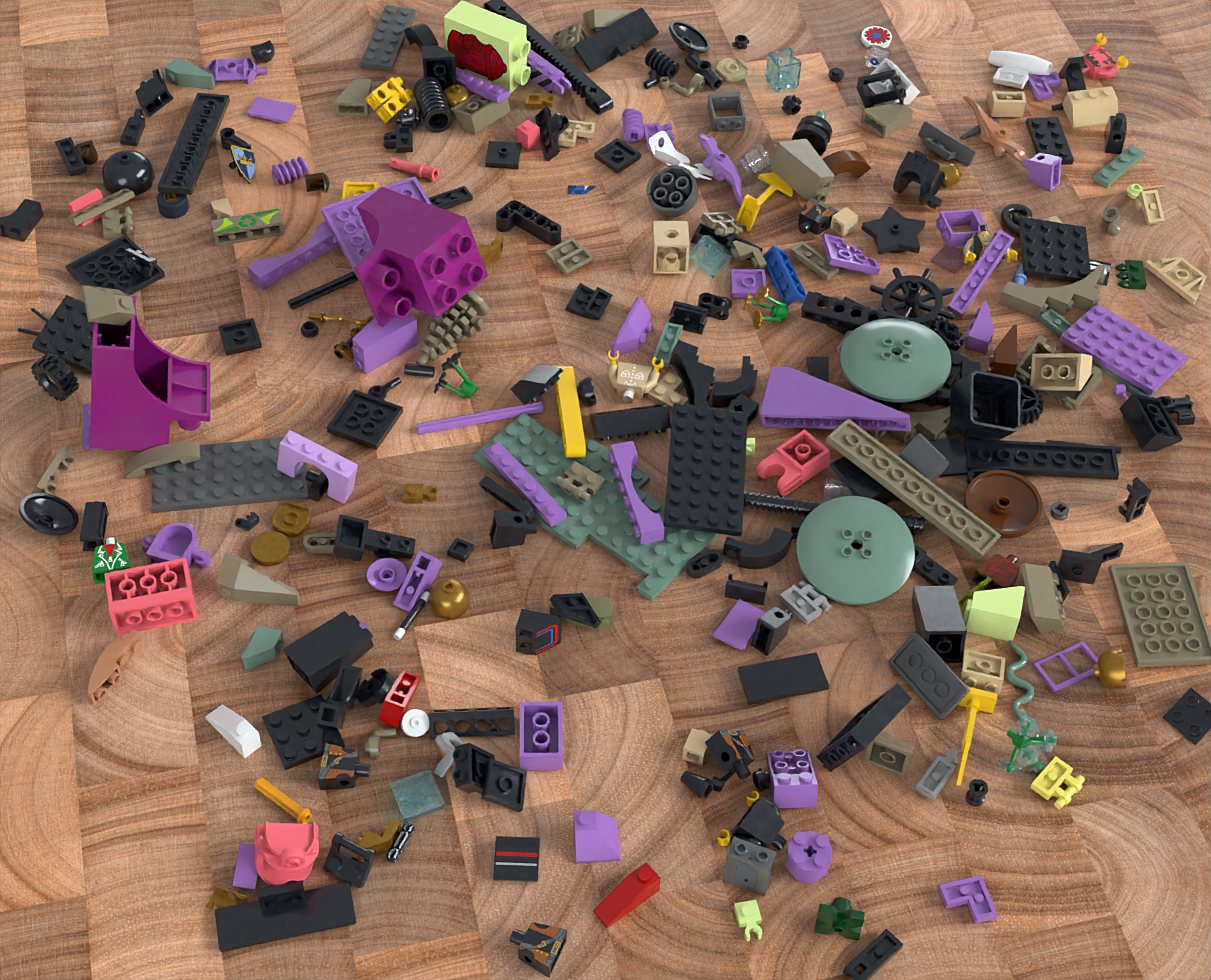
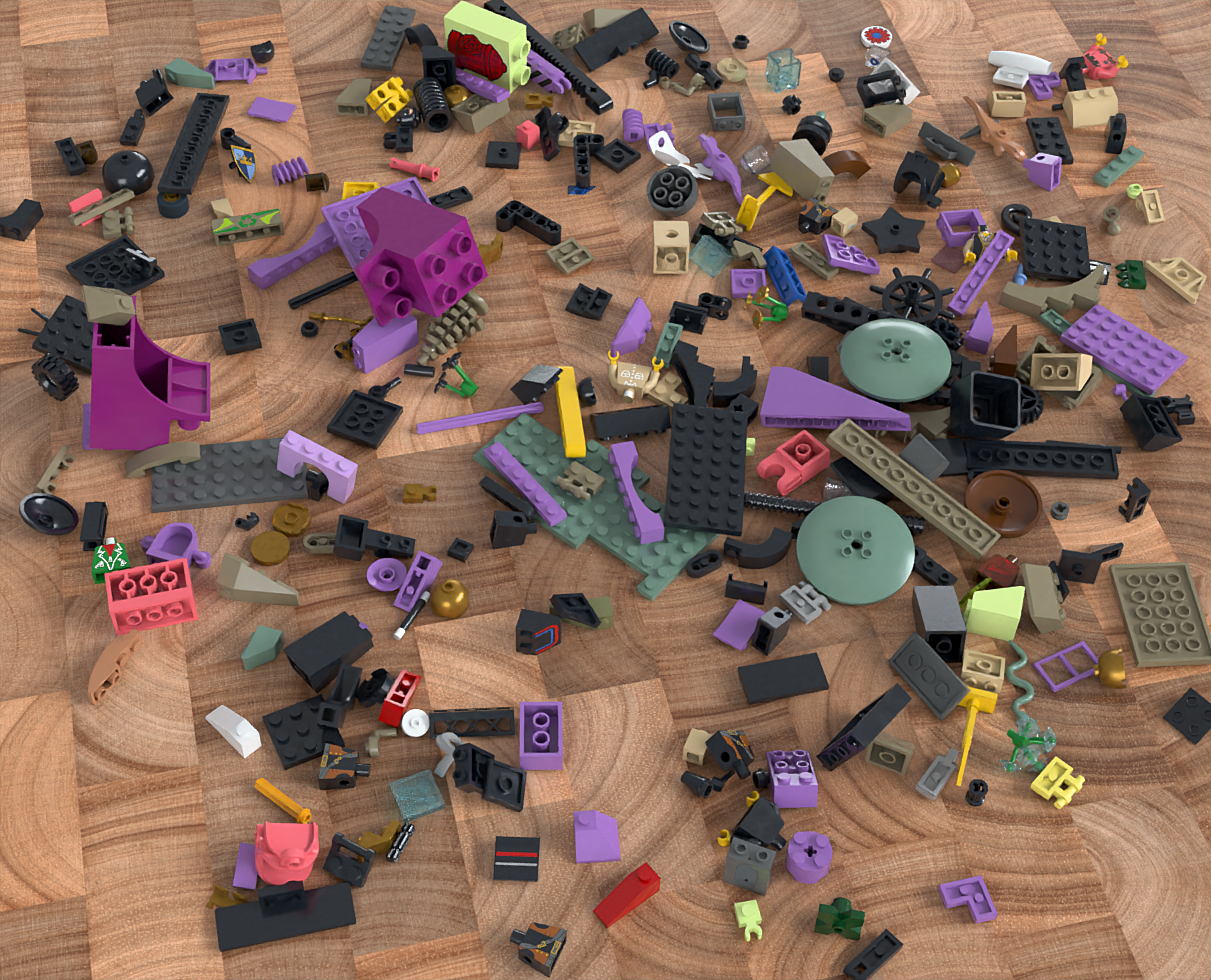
(583, 148): none -> black beam

